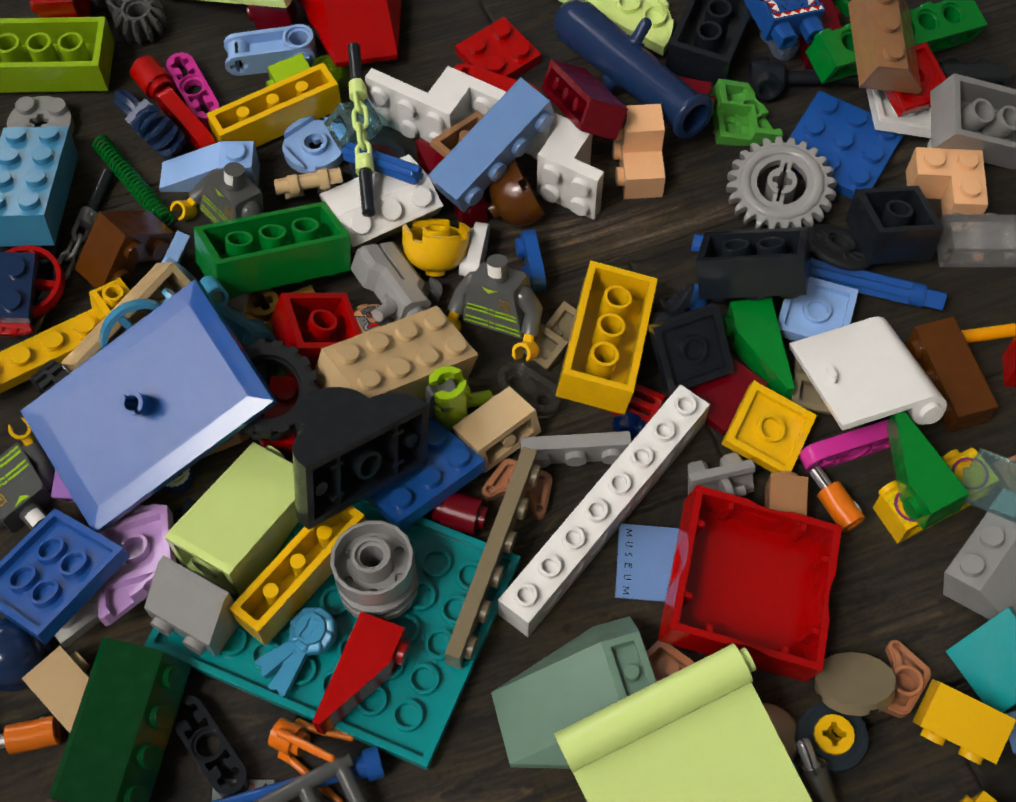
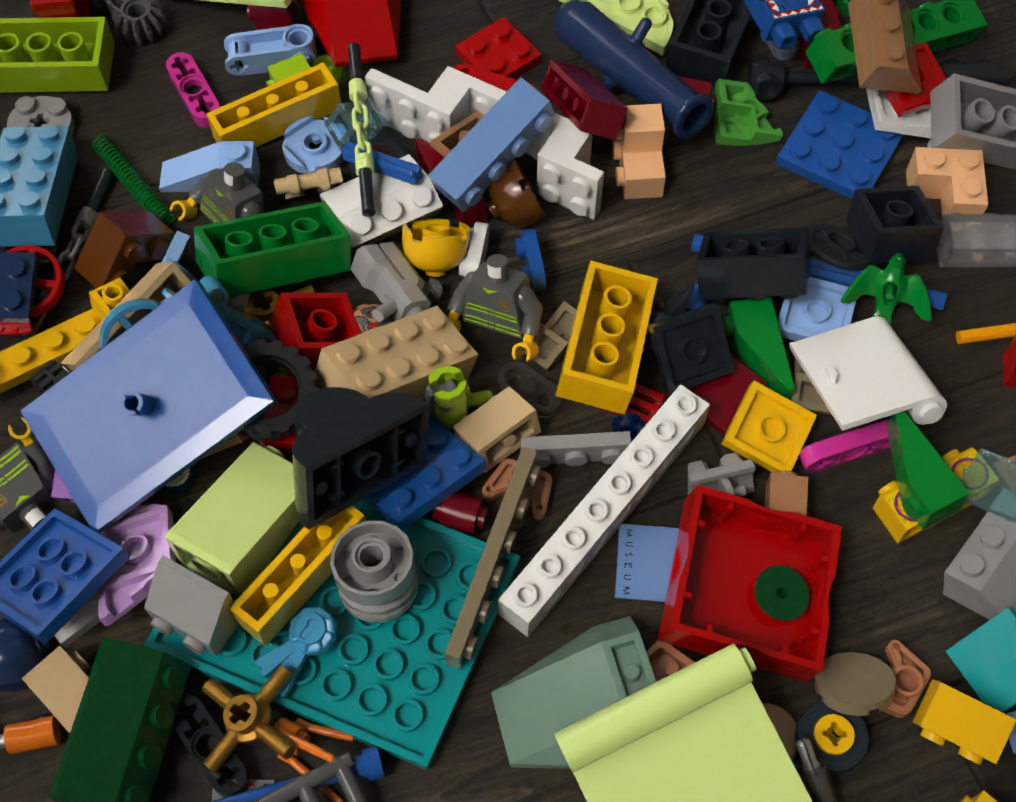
(150, 76): red brick -> none
(151, 124): dark blue gear -> none
(184, 118): red beam -> none
(259, 724): none -> pearl gold bar
(364, 665): red slope -> none
(781, 593): none -> dark green piece
(783, 212): light grey gear -> none
(837, 501): orange piece -> none
(889, 288): none -> green animal
(955, 373): reddish brown brick -> none

